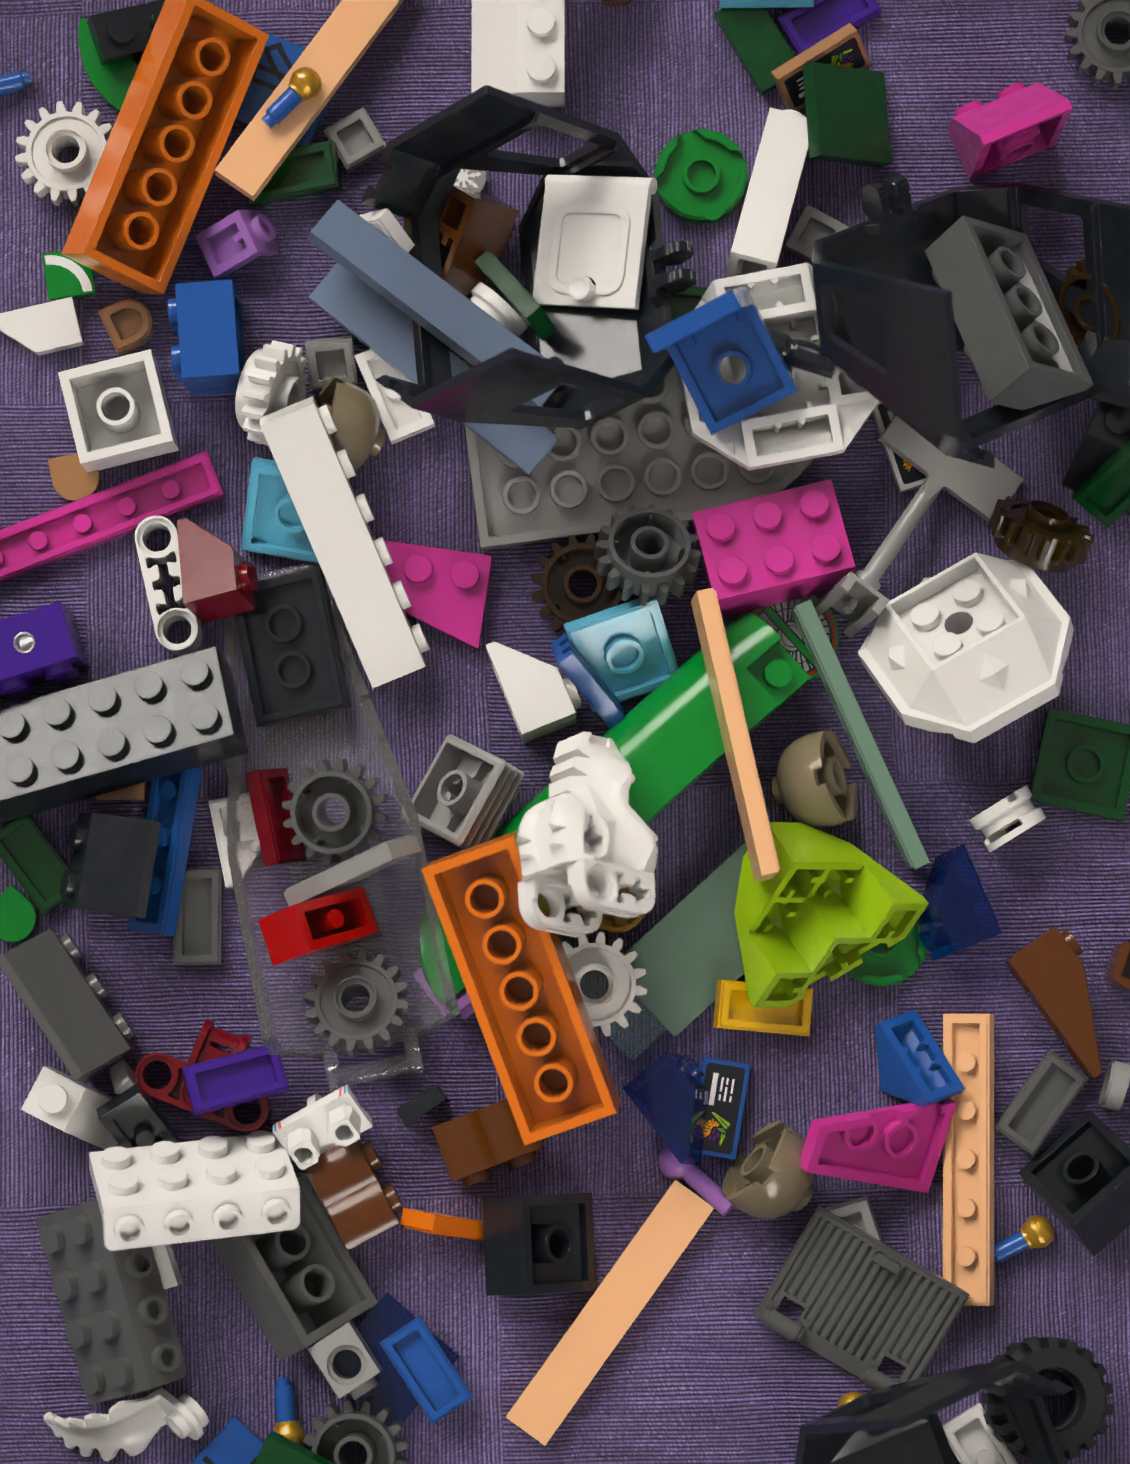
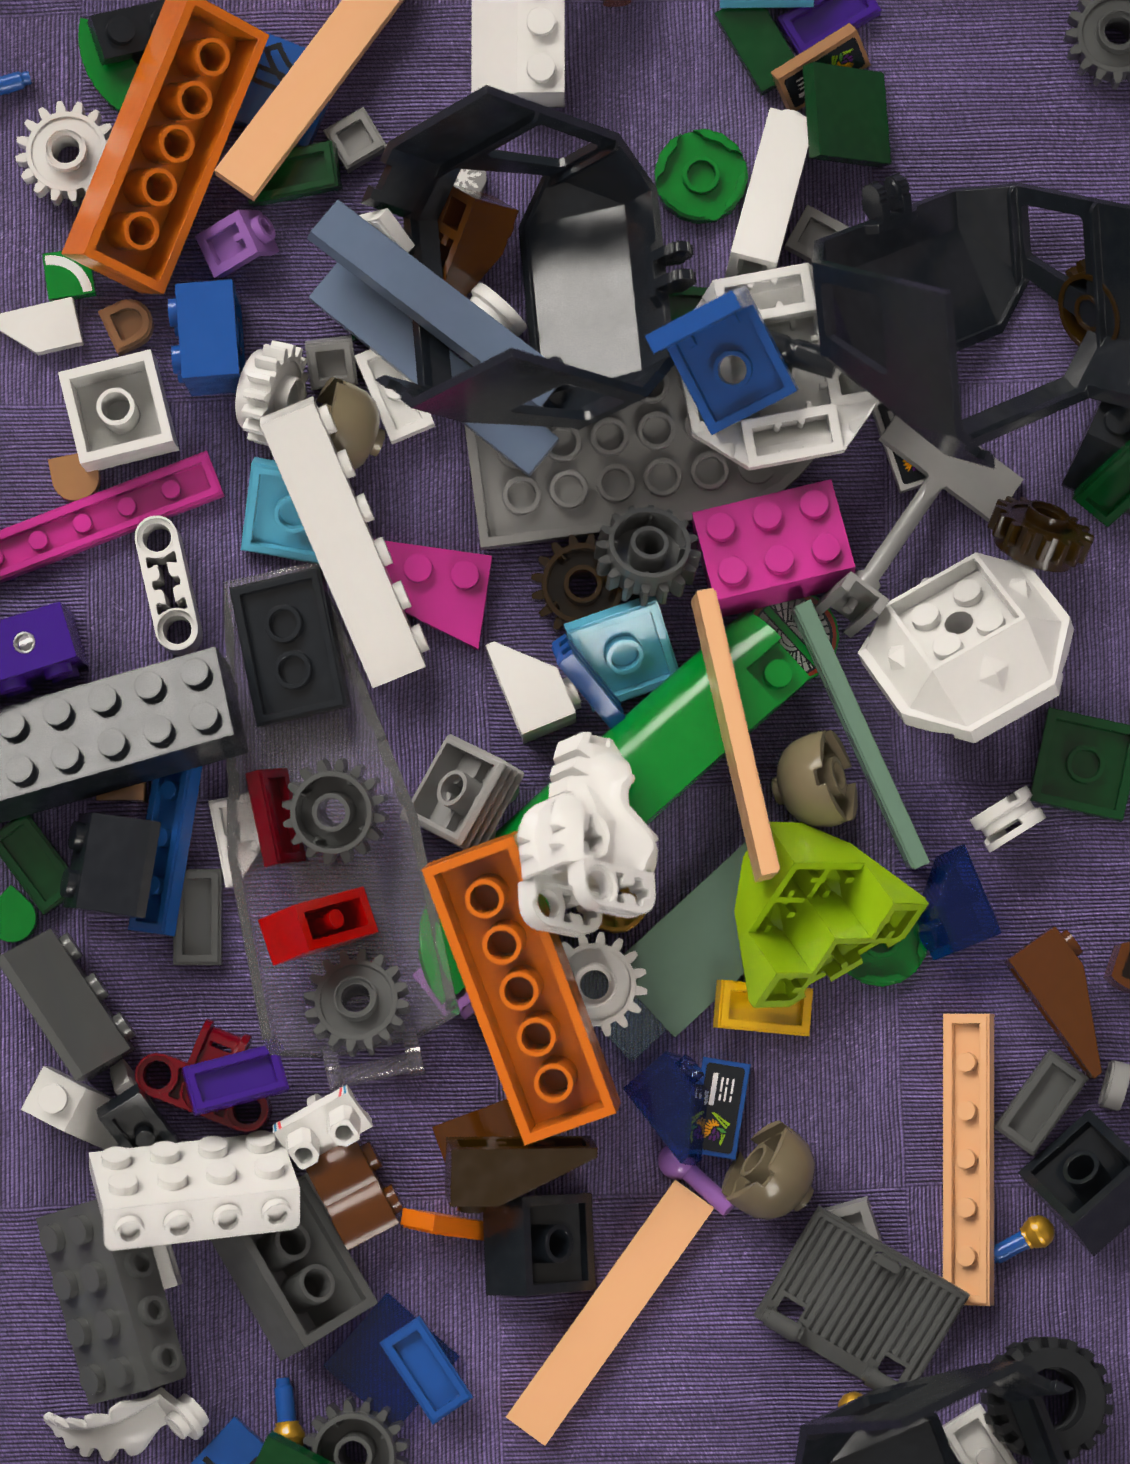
(213, 575): slope -> none
(303, 85): piece -> none
(346, 1338): light grey brick -> none
(353, 869): light grey tile -> none
(421, 1104): black tile -> none
(499, 1169): none -> dark brown slope
(515, 295): dark green tile -> none
(595, 232): white container -> none
(881, 1145): dark pink wing -> none
(912, 1062): blue slope -> none
(1007, 315): dark grey slope -> none
(1008, 128): dark pink slope -> none

